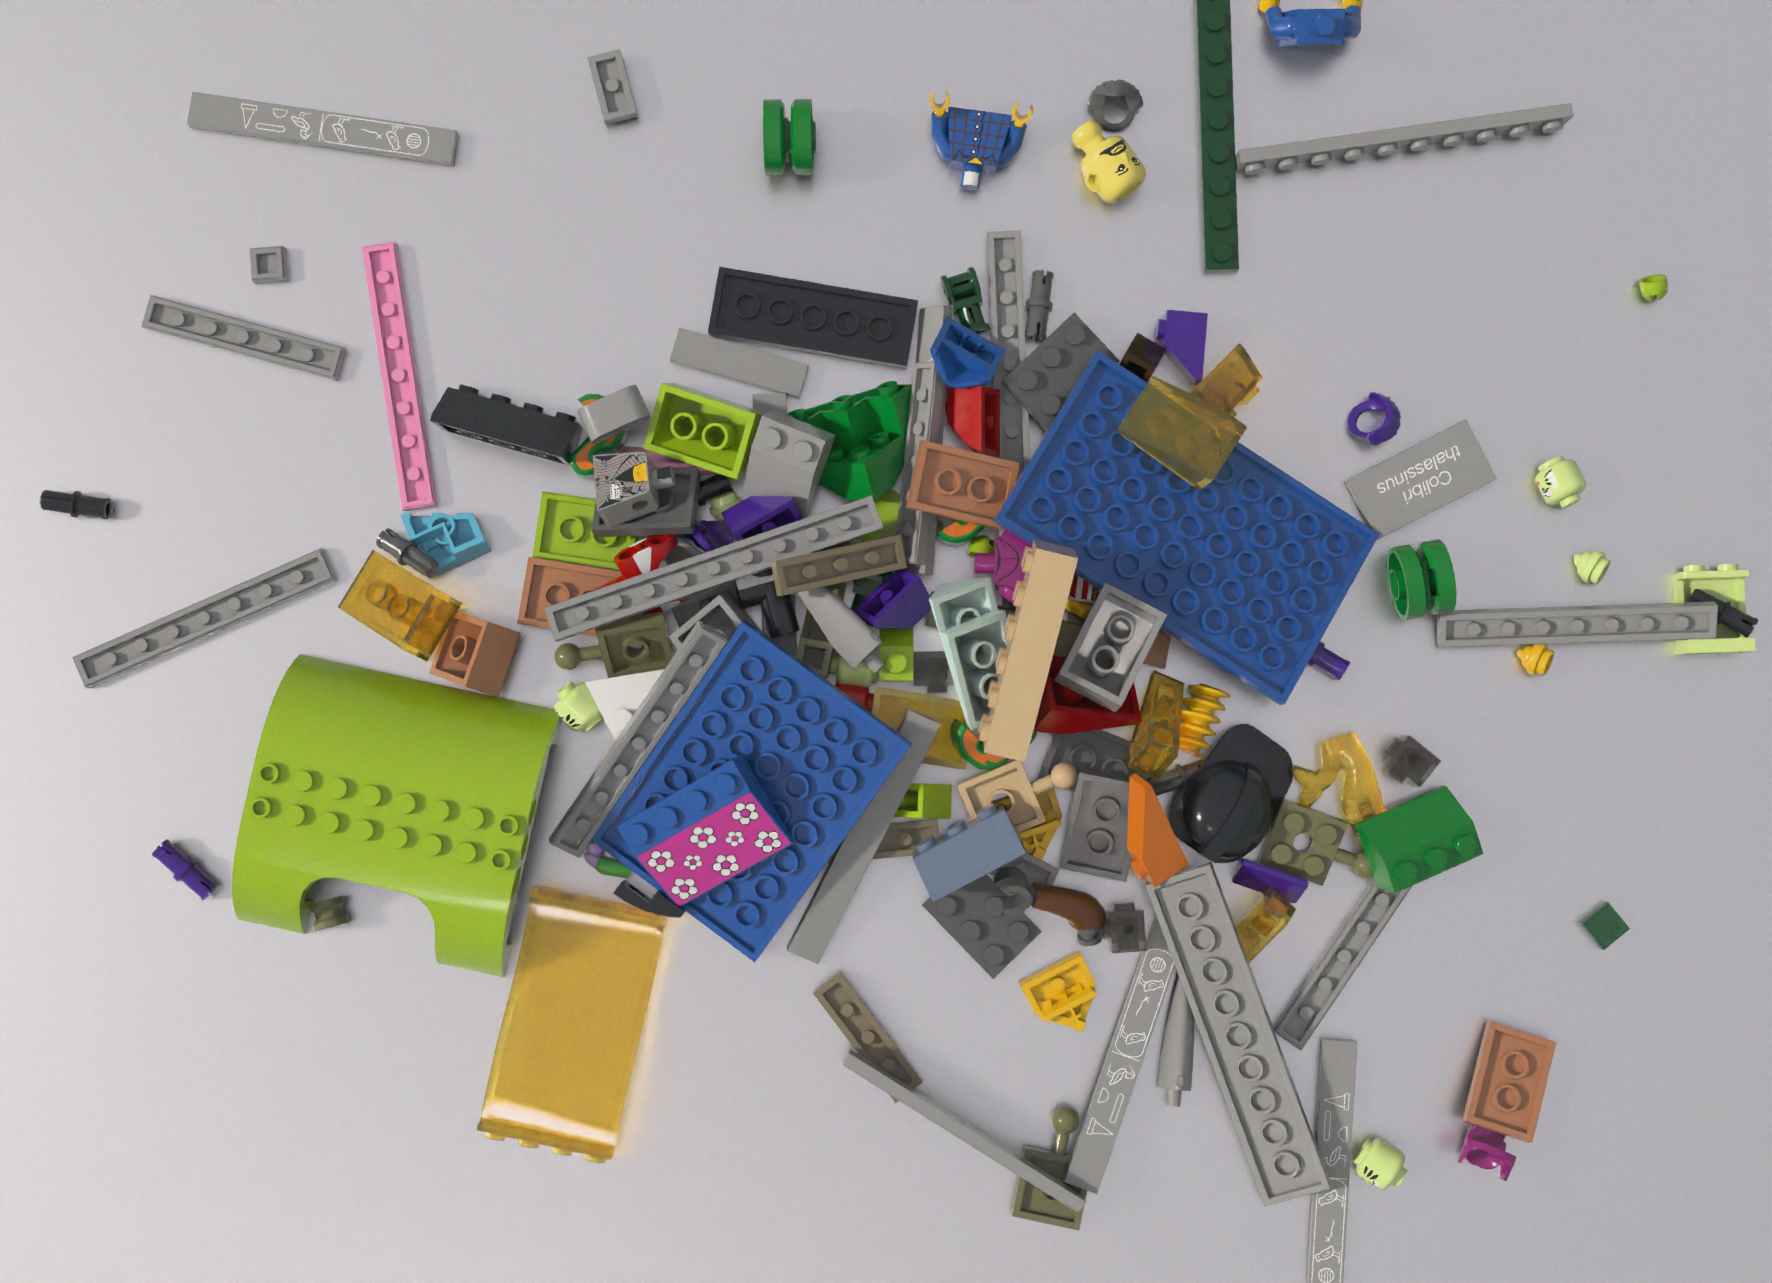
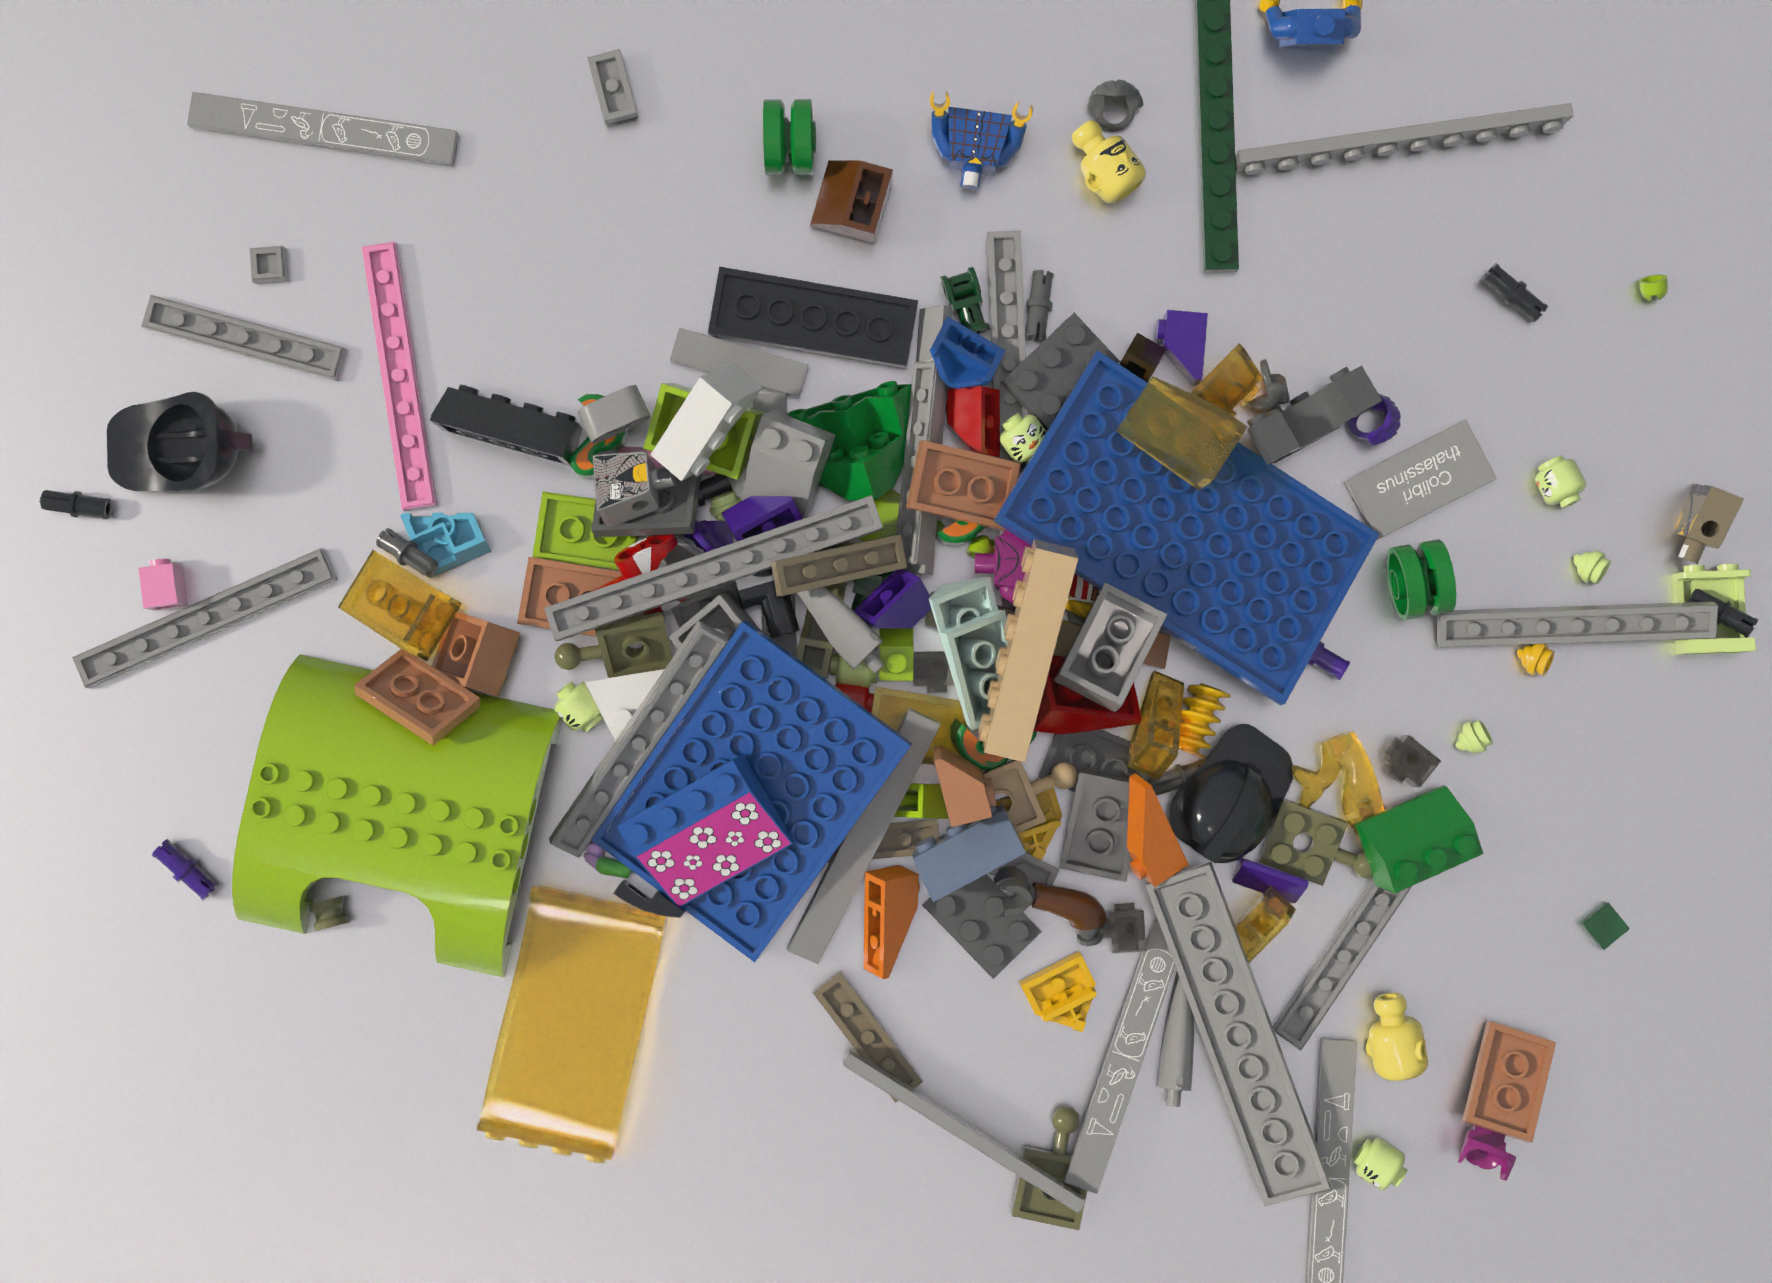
(162, 585): none -> bright pink brick
(173, 444): none -> black piece
(417, 696): none -> nougat plate
(705, 420): none -> white wedge
(852, 198): none -> reddish brown slope
(888, 913): none -> orange slope
(964, 789): none -> nougat slope
(1022, 436): none -> yellowish green head
(1275, 393): none -> dark grey piece
(1313, 416): none -> dark grey brick
(1396, 1040): none -> light yellow piece
(1474, 737): none -> yellowish green plate
(1515, 292): none -> black pin
(1713, 510): none -> dark tan torso

